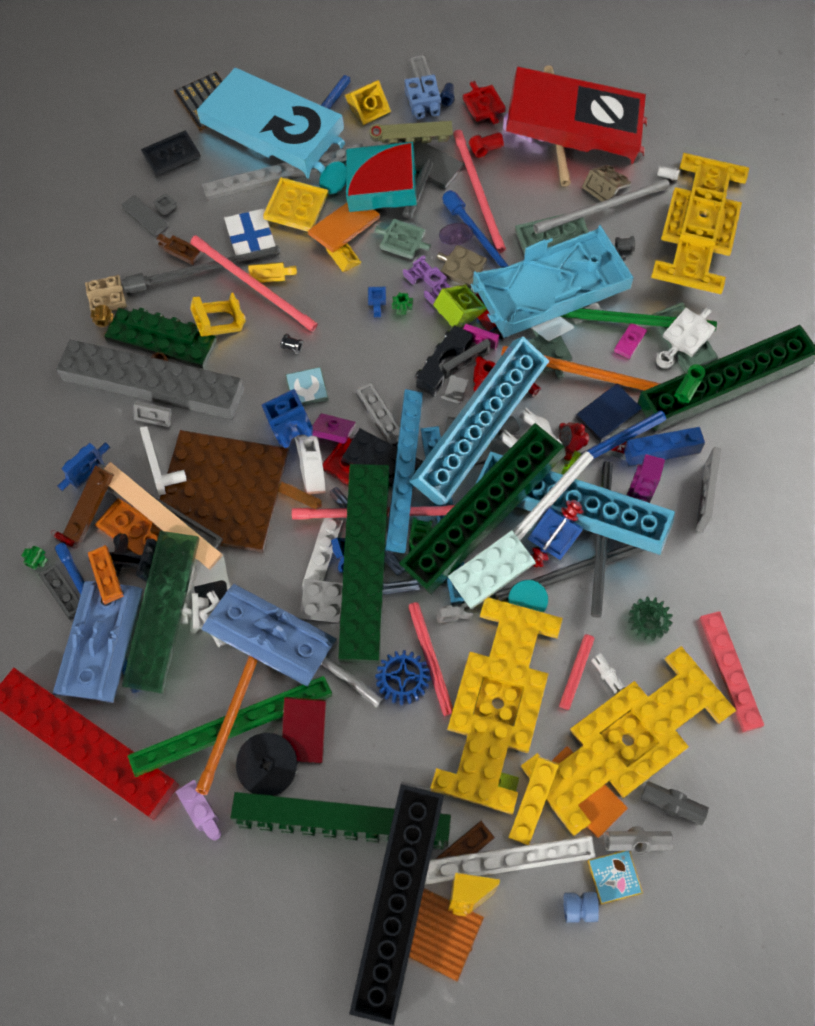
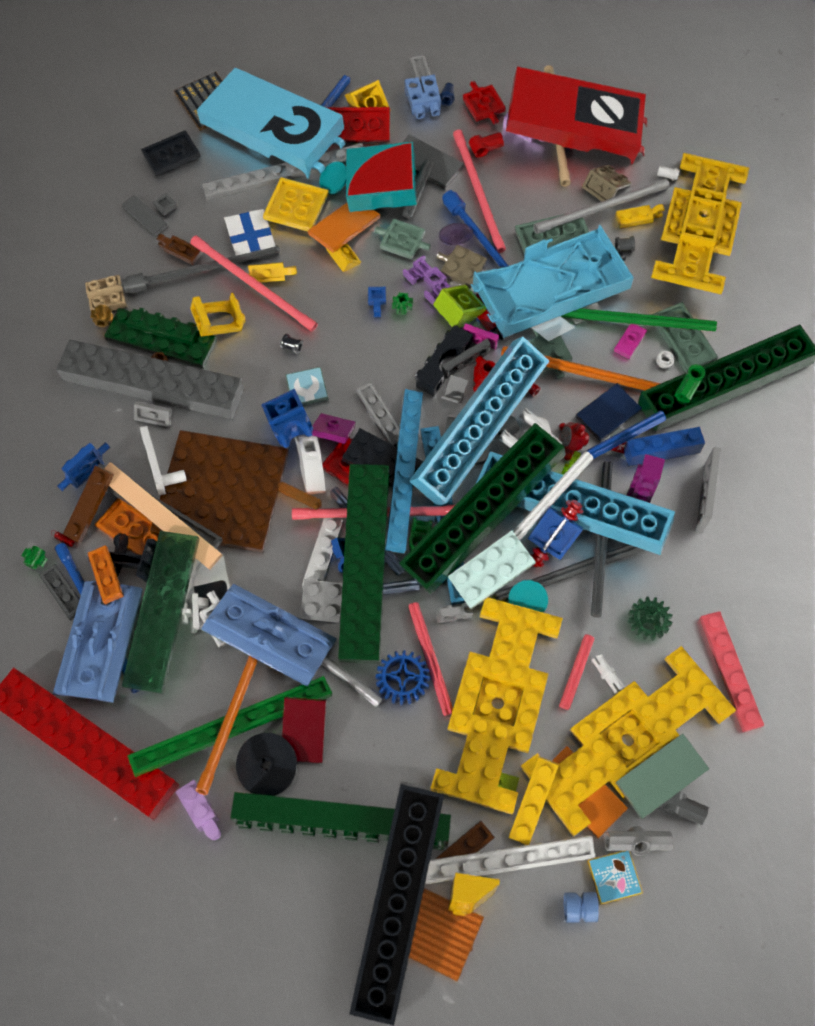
(364, 123): none -> red plate
(412, 132): olive hinge -> none
(638, 215): none -> yellow plate
(662, 776): none -> sand green tile
(688, 332): white plate -> none

